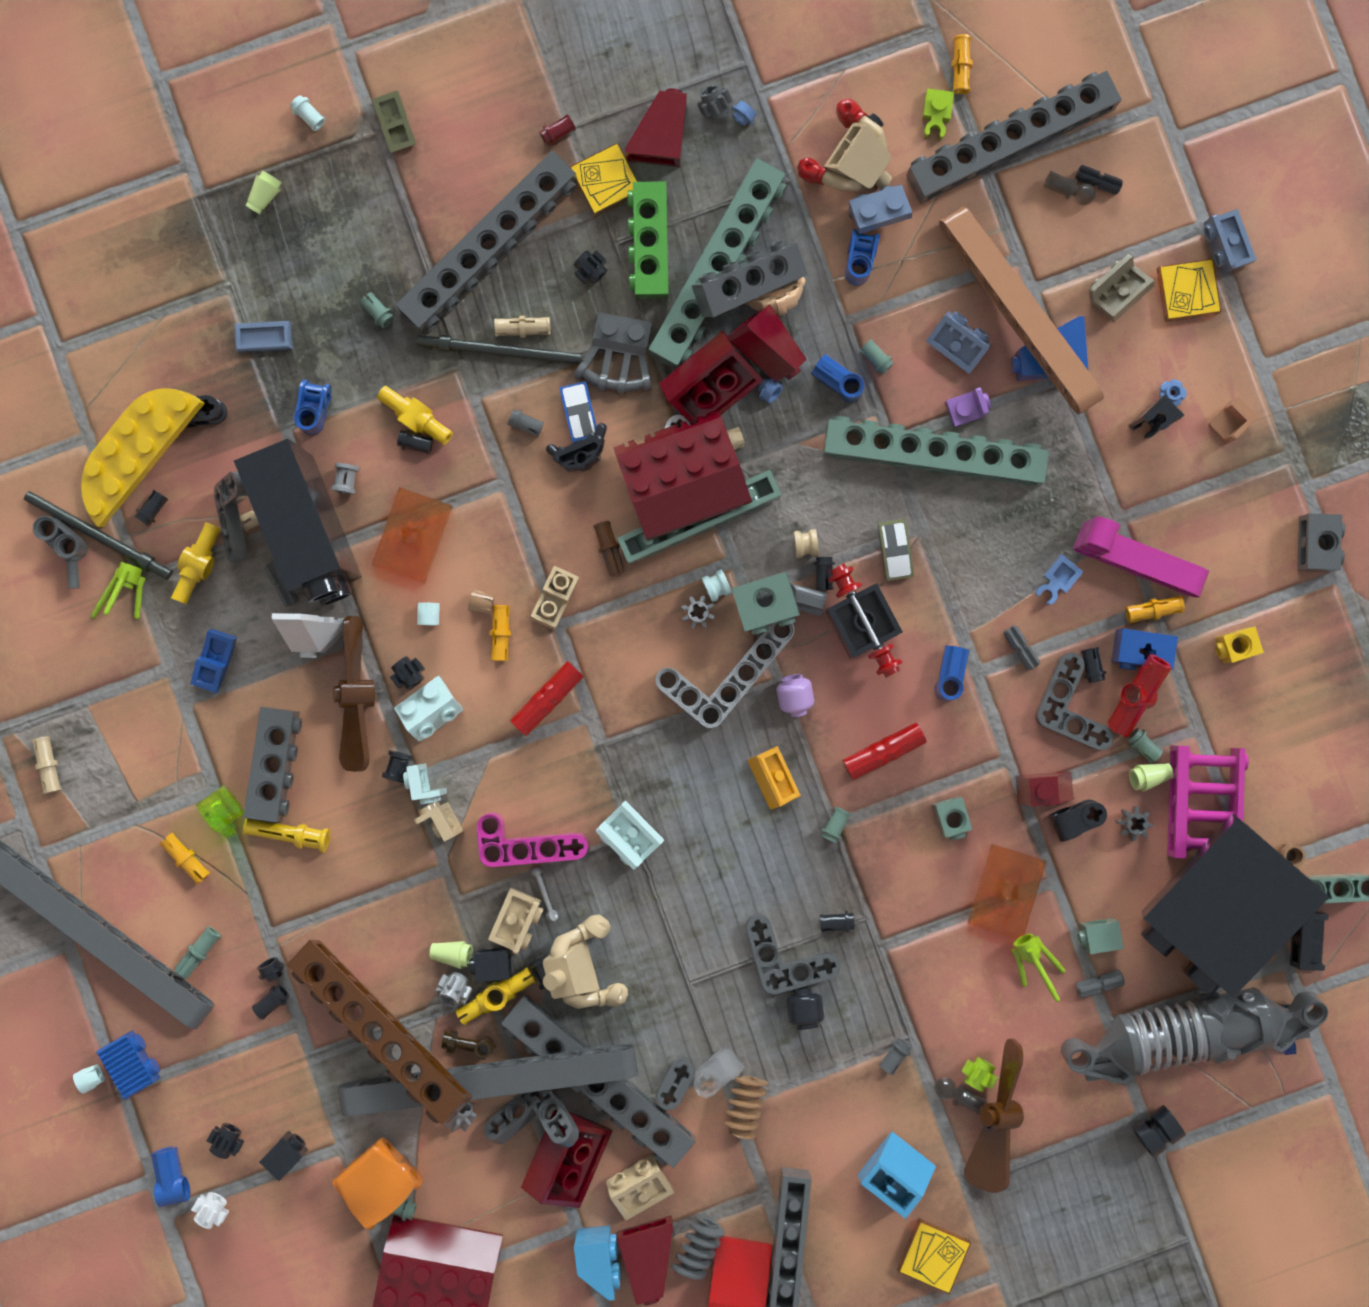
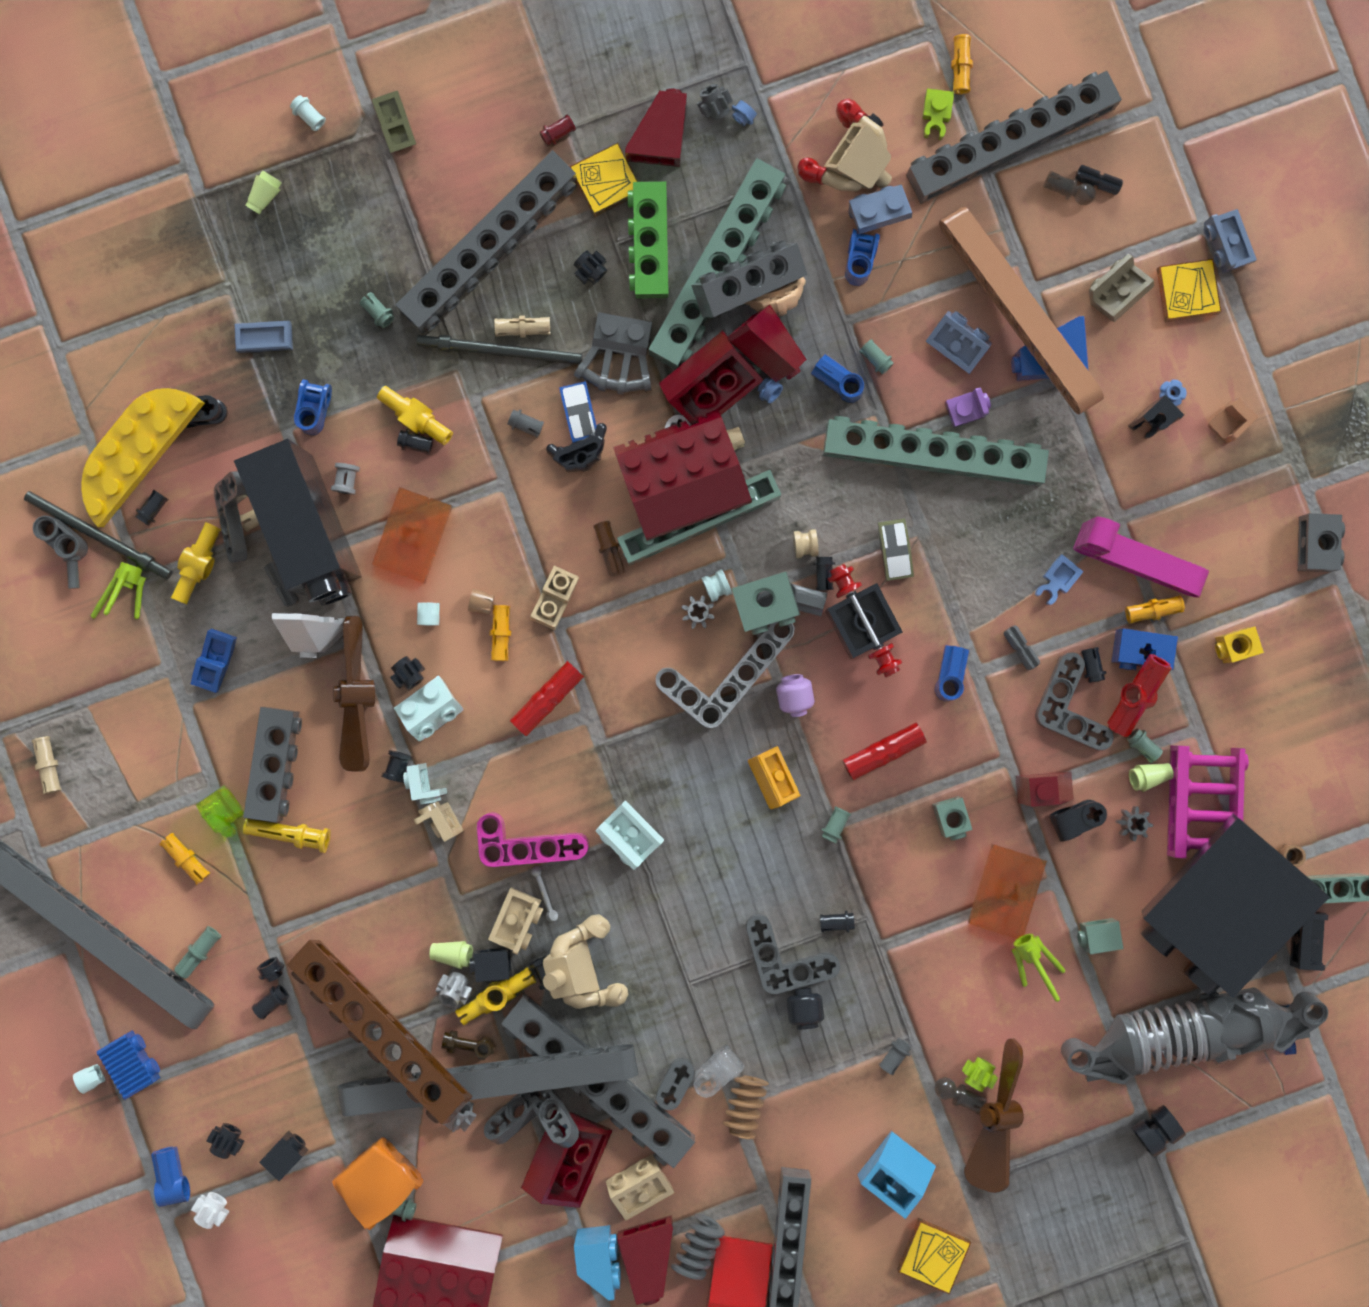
(1094, 986): dark grey piece -> none

